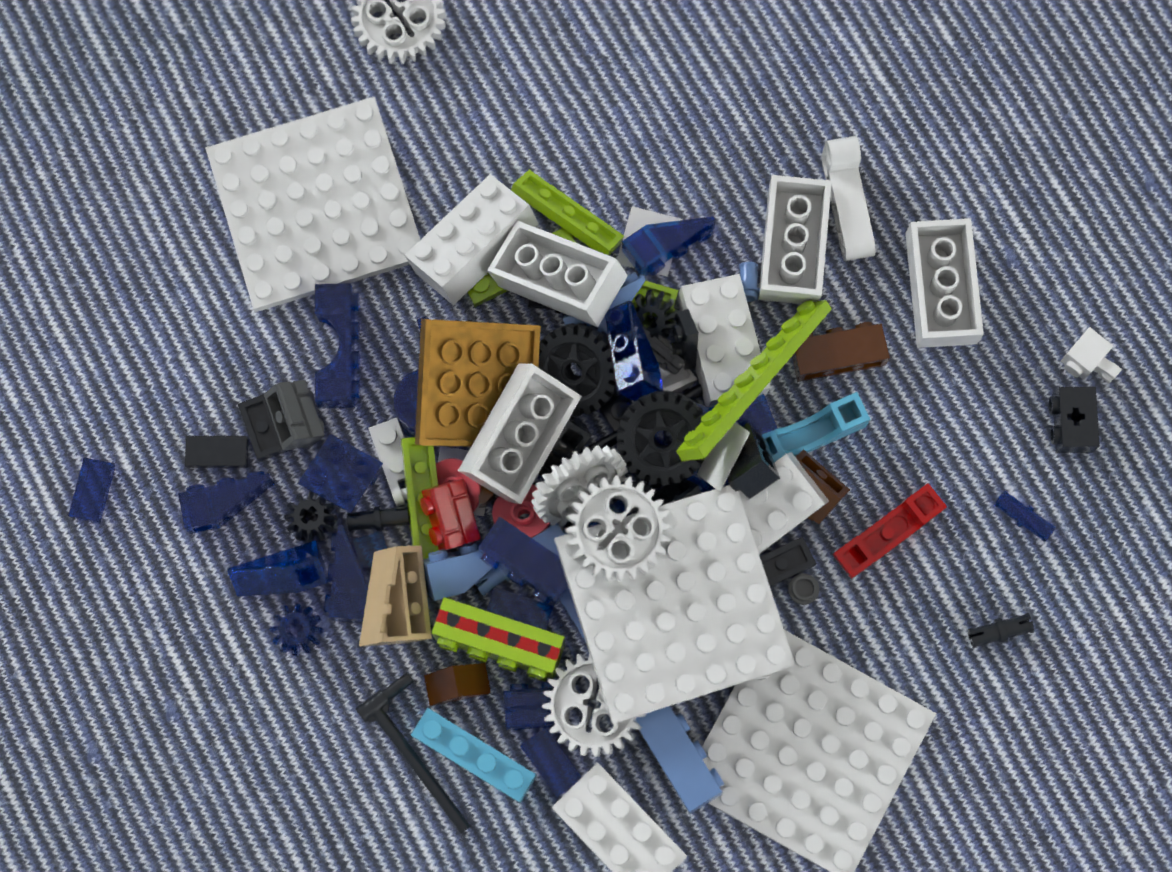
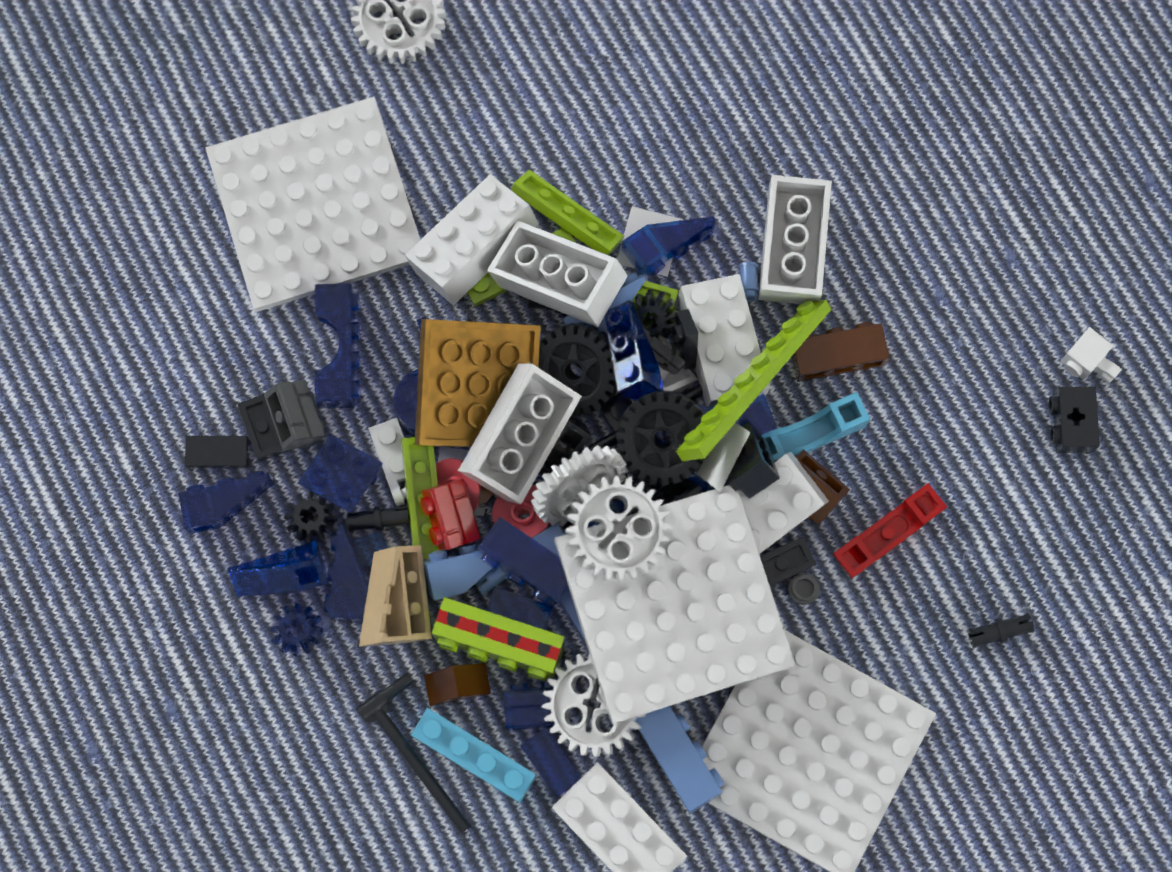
(91, 490): clear blue tile -> none
(847, 198): white beam -> none
(944, 283): white brick -> none
(1024, 516): clear blue pin -> none

